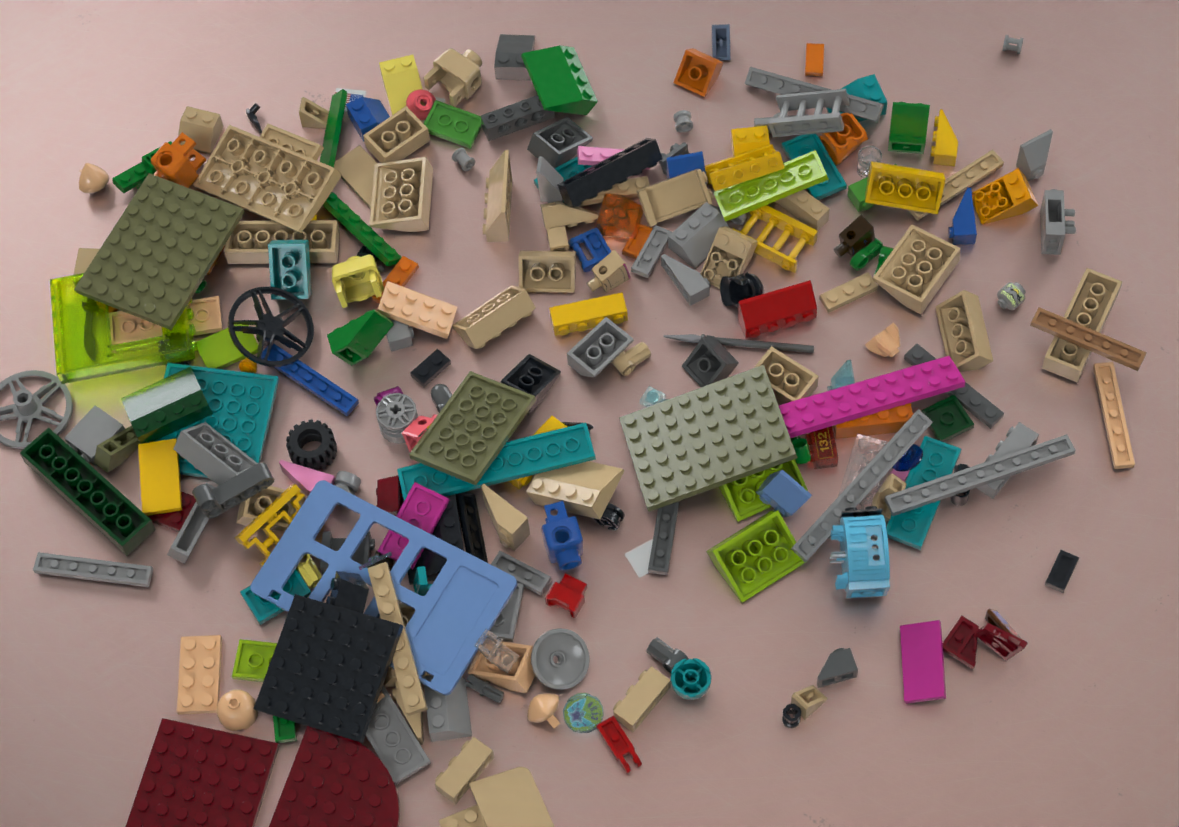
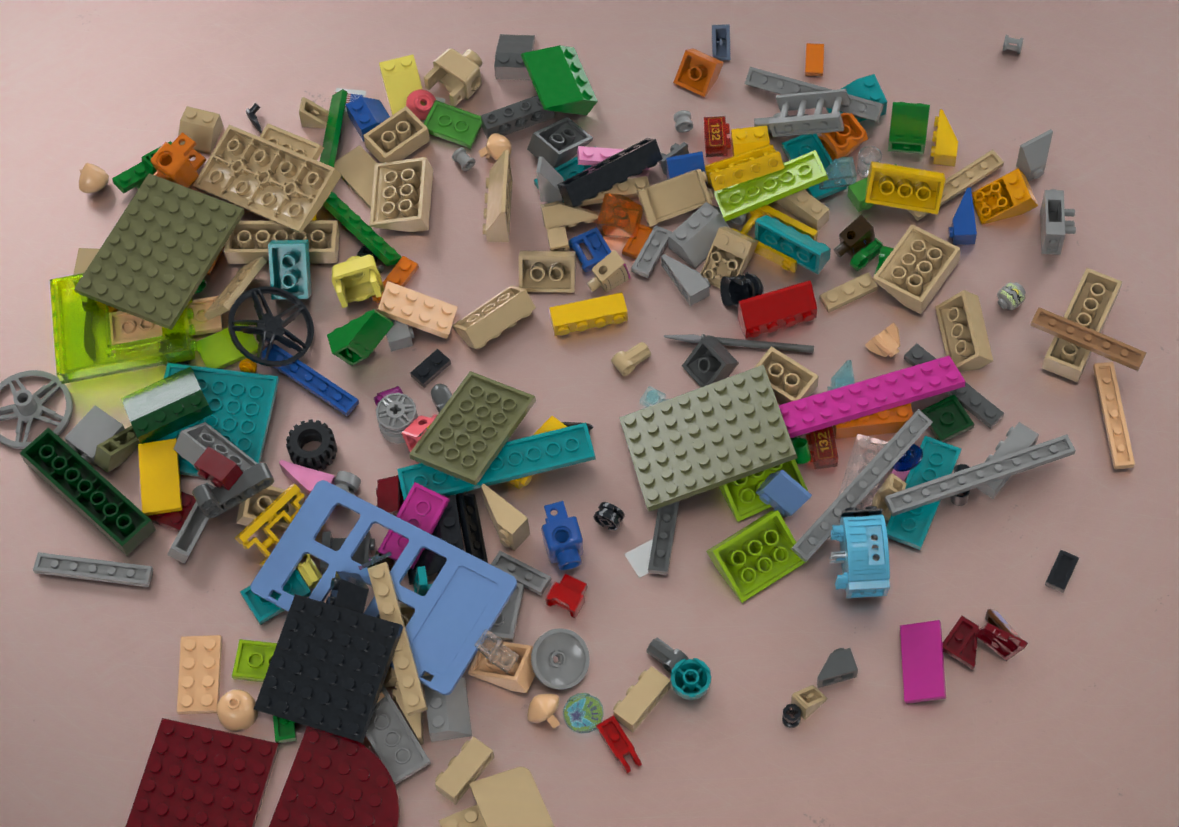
(218, 469): none -> dark red brick
(235, 288): none -> tan tile
(484, 688): dark grey axle -> none
(495, 146): none -> light nougat piece
(532, 377): black slope -> none
(582, 487): tan slope -> none
(598, 348): light grey slope -> none
(716, 136): none -> clear red brick
(792, 243): none -> teal slope
(840, 173): none -> clear light blue slope

